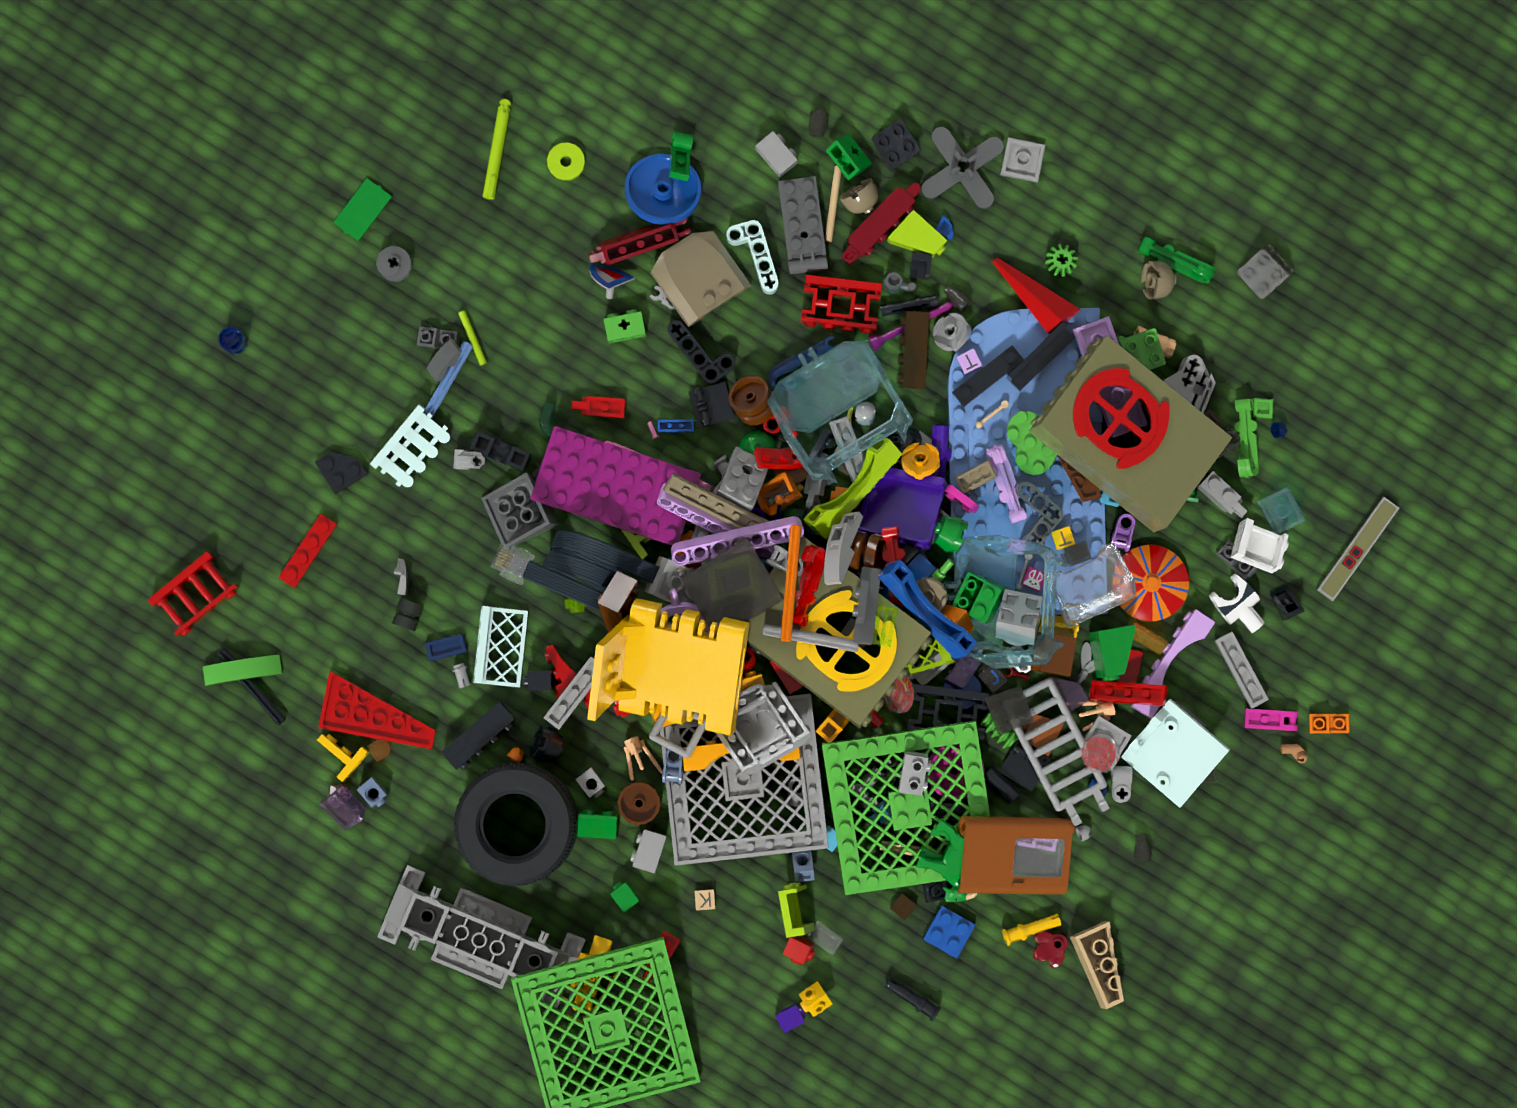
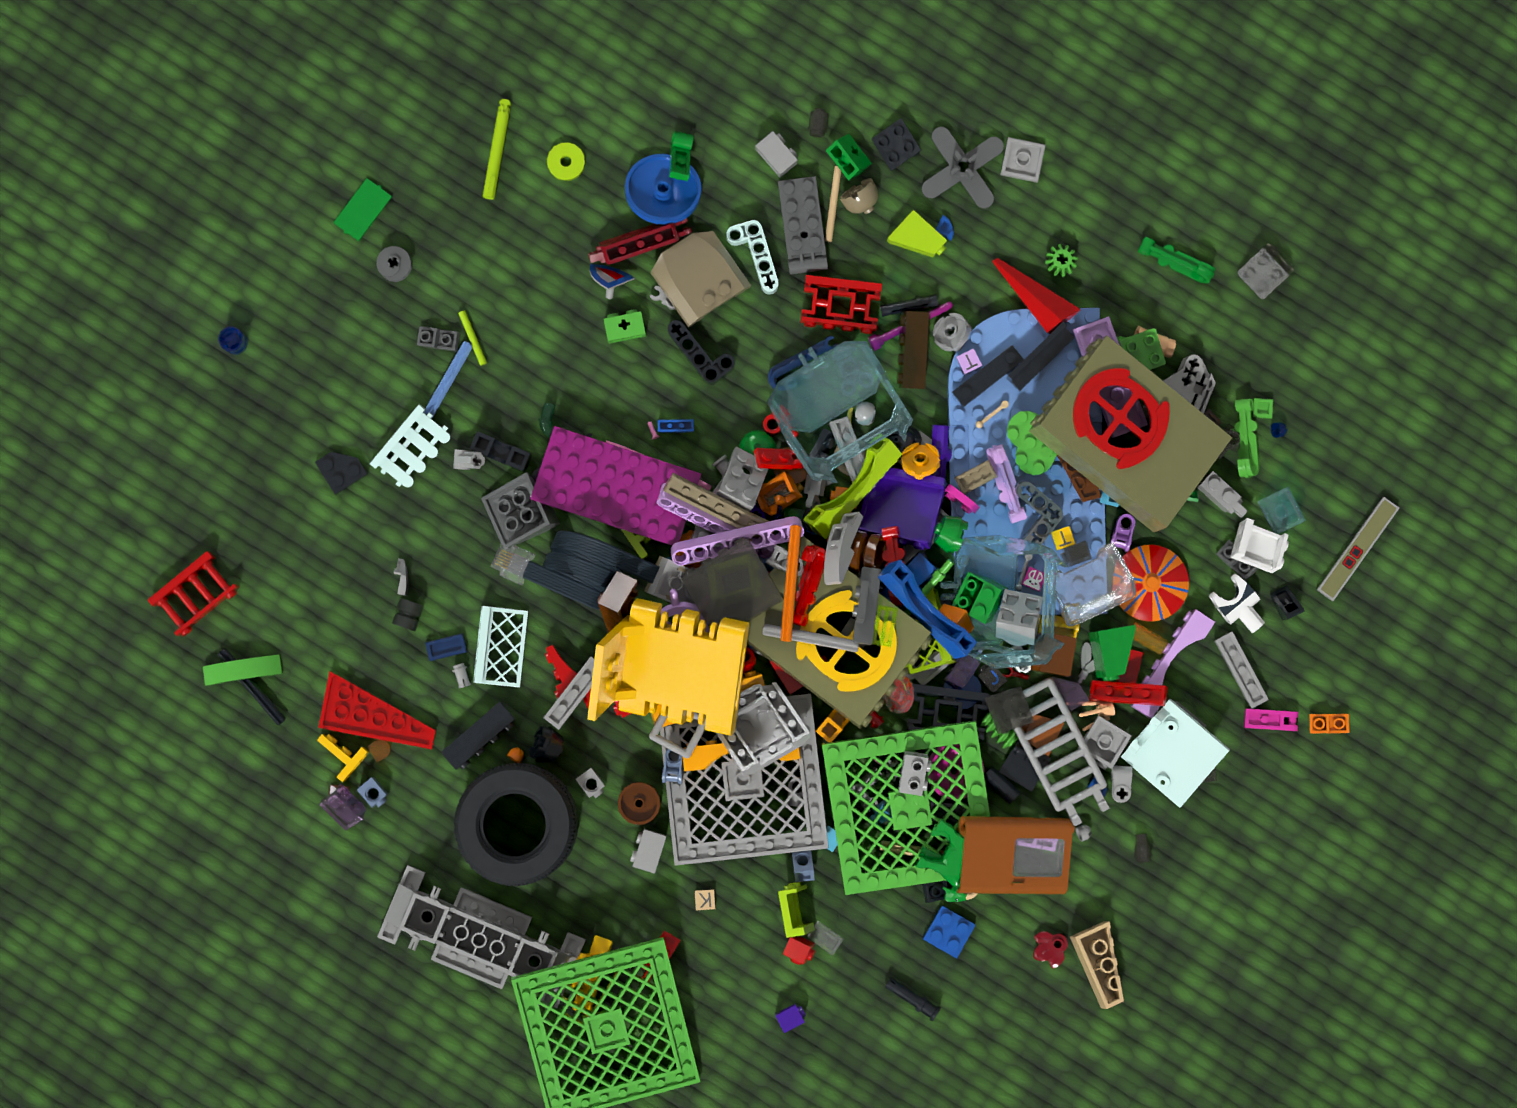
(308, 551): red plate -> none
(445, 357): dark grey slope -> none
(539, 680): black brick -> none
(574, 606): clear neon green gear -> none
(598, 825): green slope -> none
(600, 407): red hinge -> none
(624, 896): green brick -> none
(634, 747): light nougat plant -> none
(711, 405): black hinge -> none
(749, 400): reddish brown wheel -> none
(814, 999): yellow brick -> none
(877, 225): dark red hinge -> none
(893, 283): dark grey piece -> none
(903, 906): dark brown tile -> none
(920, 266): black panel -> none
(933, 591): dark tan tile -> none
(958, 299): clear smoke cone -> none
(1022, 931): yellow pin -> none
(1100, 753): clear tile -> none
(1158, 279): dark tan cylinder -> none
(1296, 750): medium nougat arm -> none

